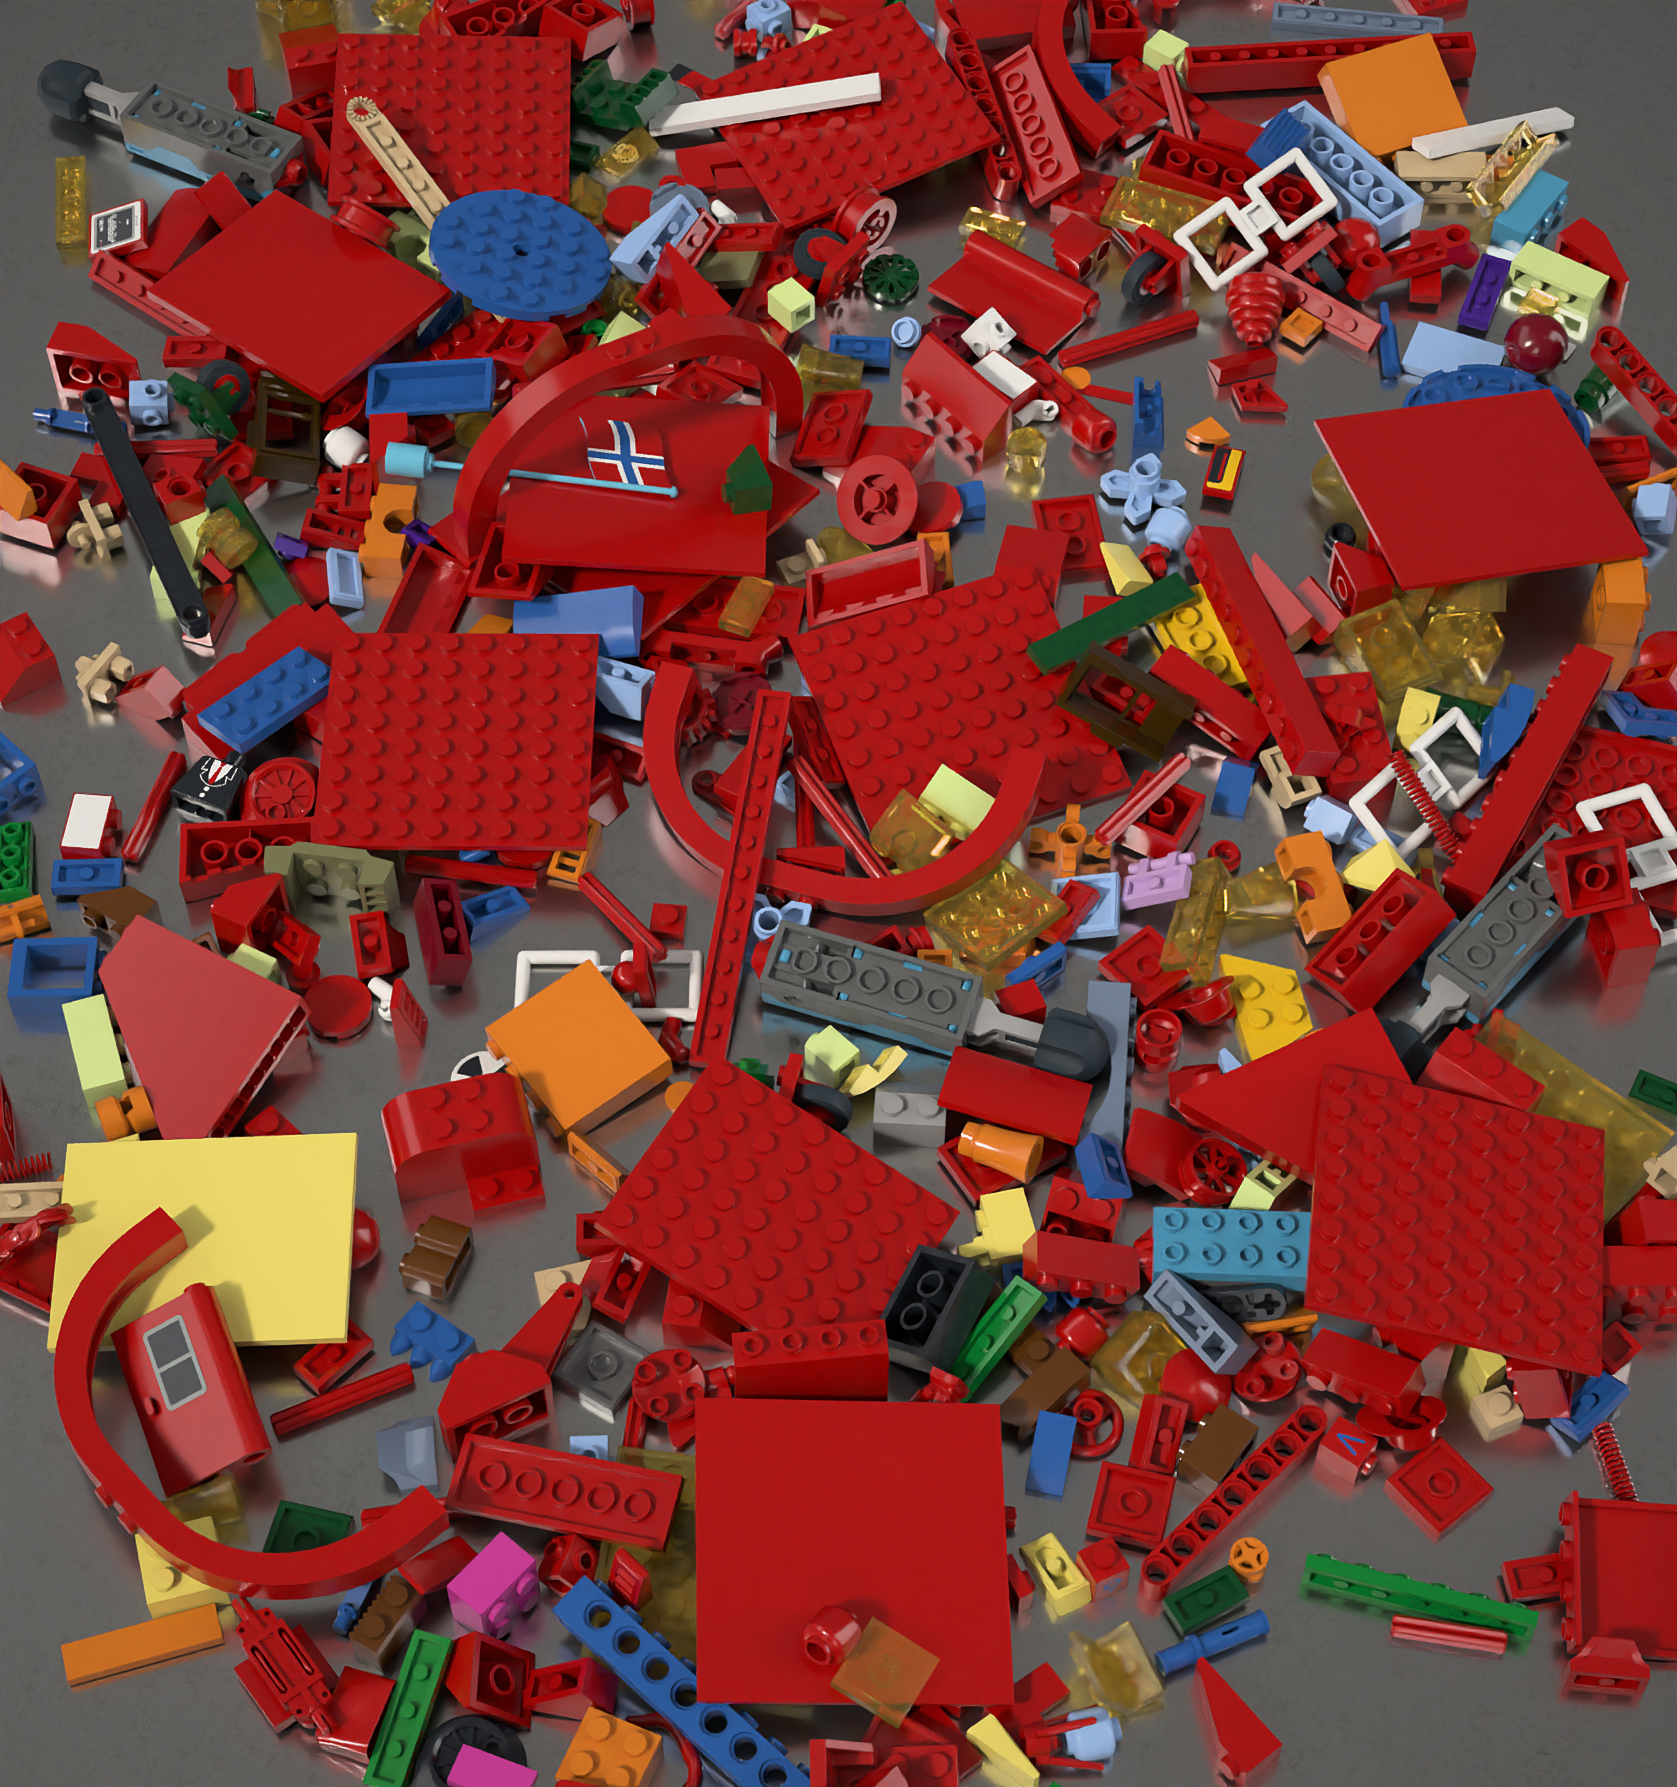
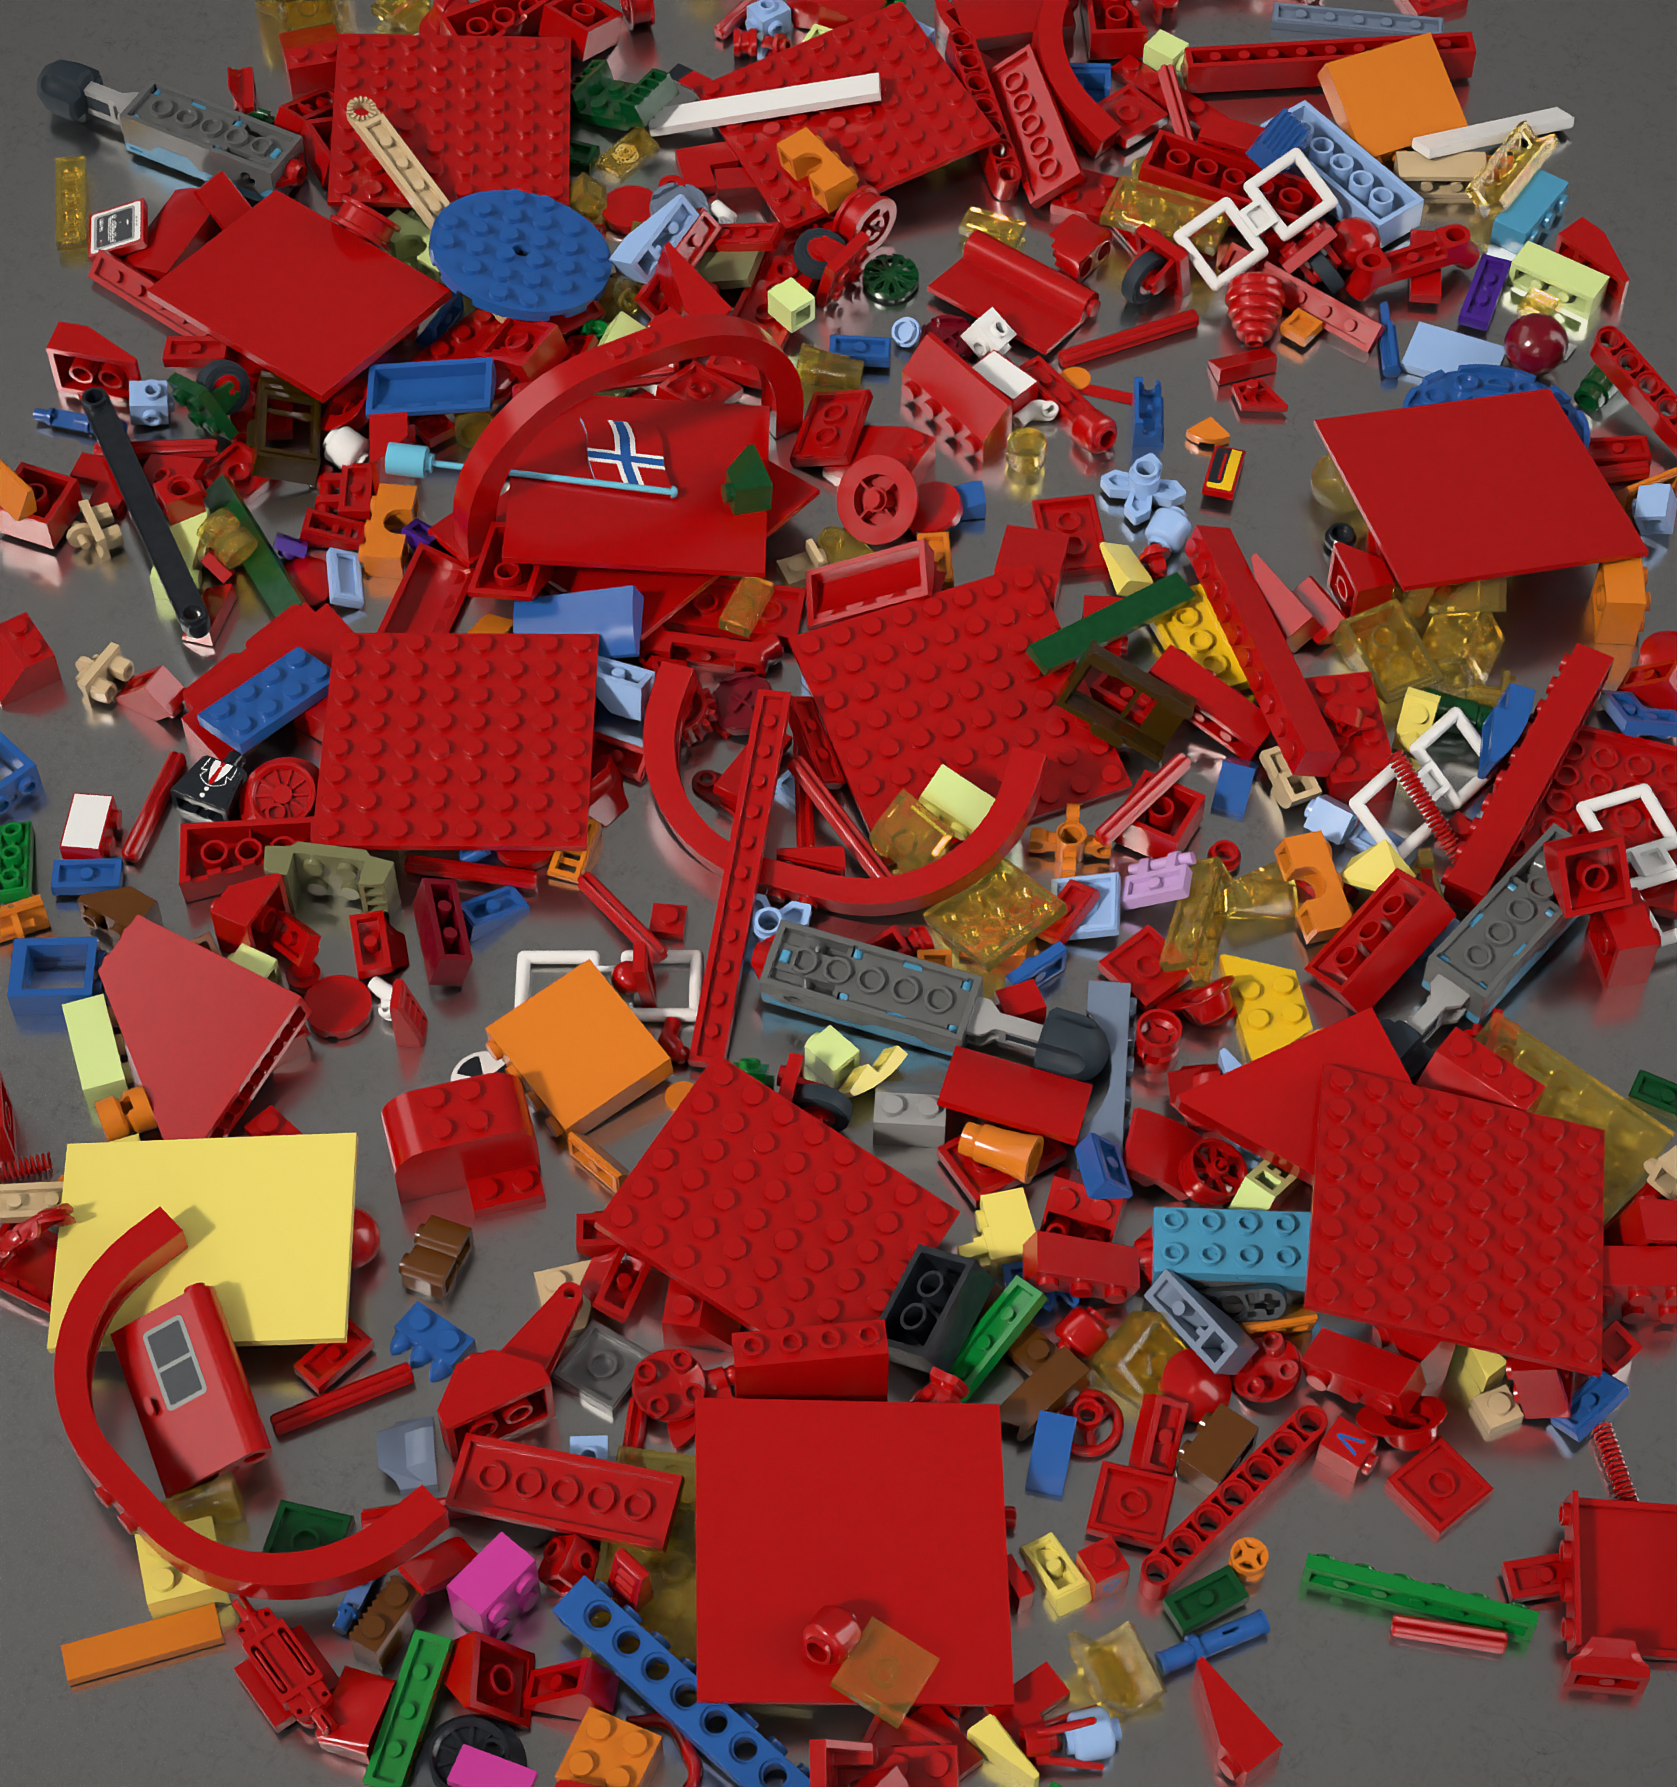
(829, 178): none -> orange arch

